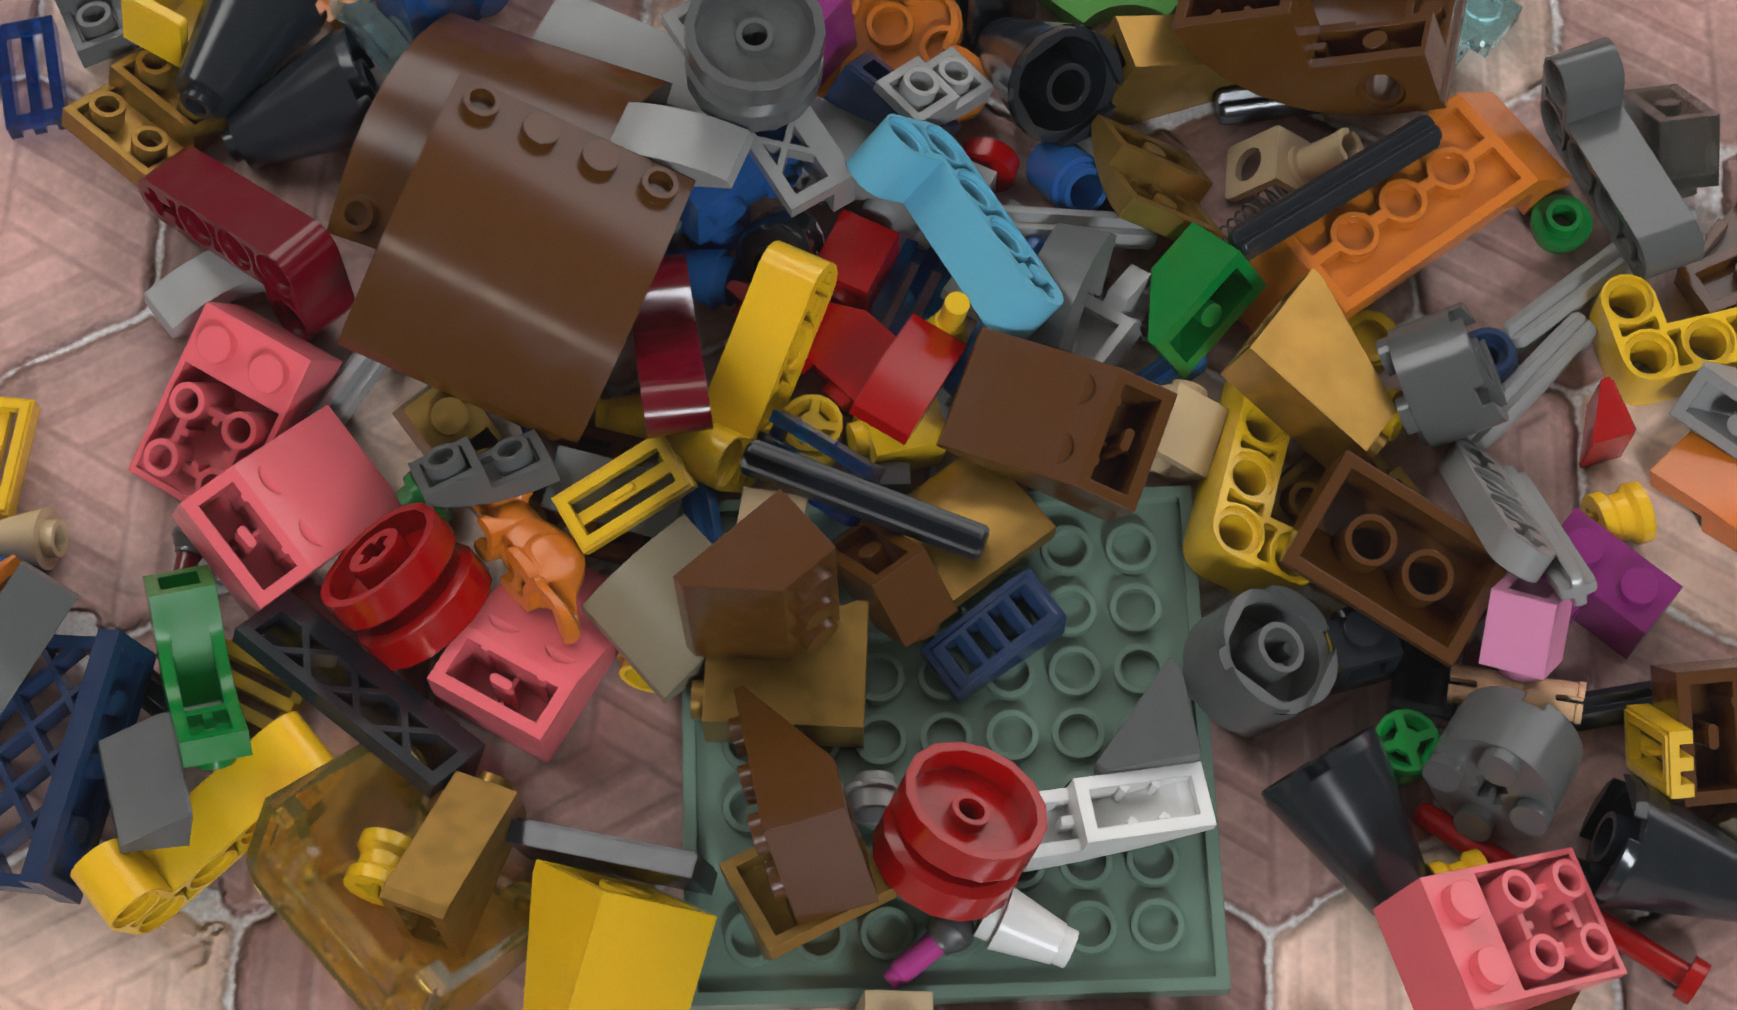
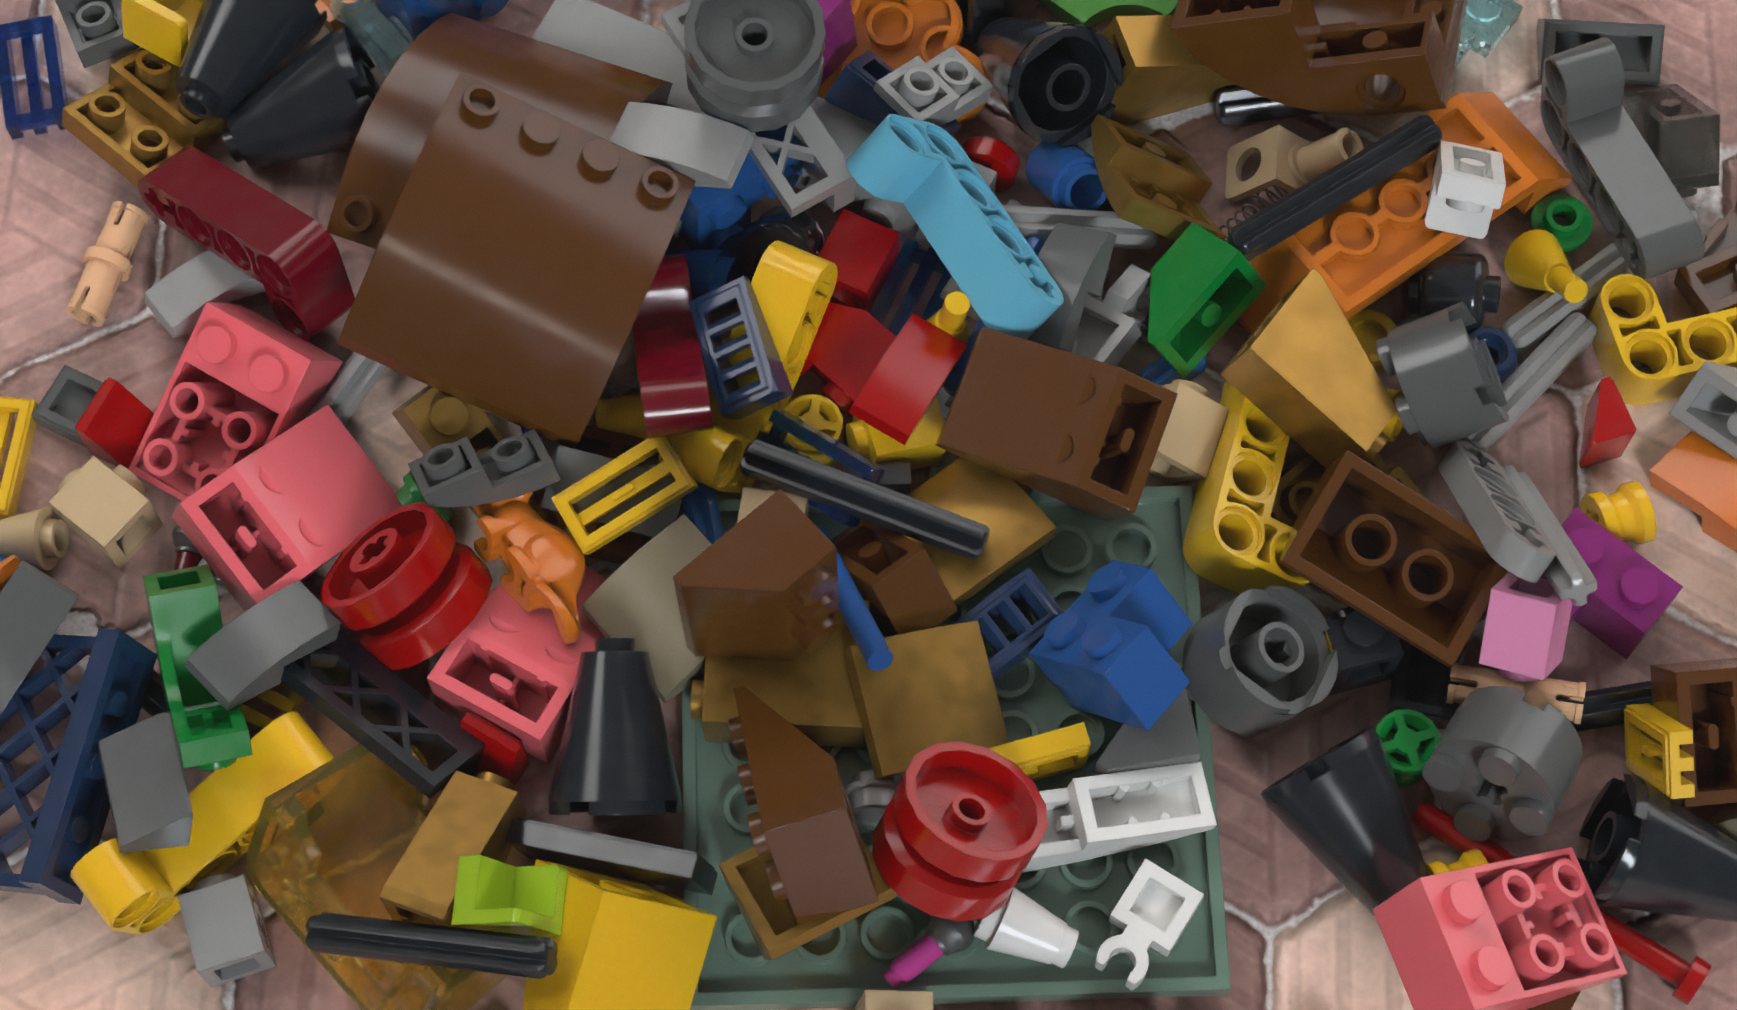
(66, 403): none -> dark grey tile
(106, 510): none -> tan brick
(107, 264): none -> light nougat pin
(114, 424): none -> red slope
(226, 929): none -> light grey brick
(260, 642): none -> dark grey slope
(379, 854): yellow wheel -> none
(432, 945): none -> black axle
(502, 752): none -> red slope
(509, 897): none -> lime panel
(615, 739): none -> black cone
(773, 381): none -> dark blue slope
(859, 619): none -> blue bar
(928, 695): none -> pearl gold slope
(1049, 752): none -> yellow tile
(1114, 647): none -> blue brick
(1151, 915): none -> white plate
(1453, 280): none -> black head
(1465, 189): none -> white slope
(1539, 263): none -> yellow cone
(1637, 44): none -> dark grey slope

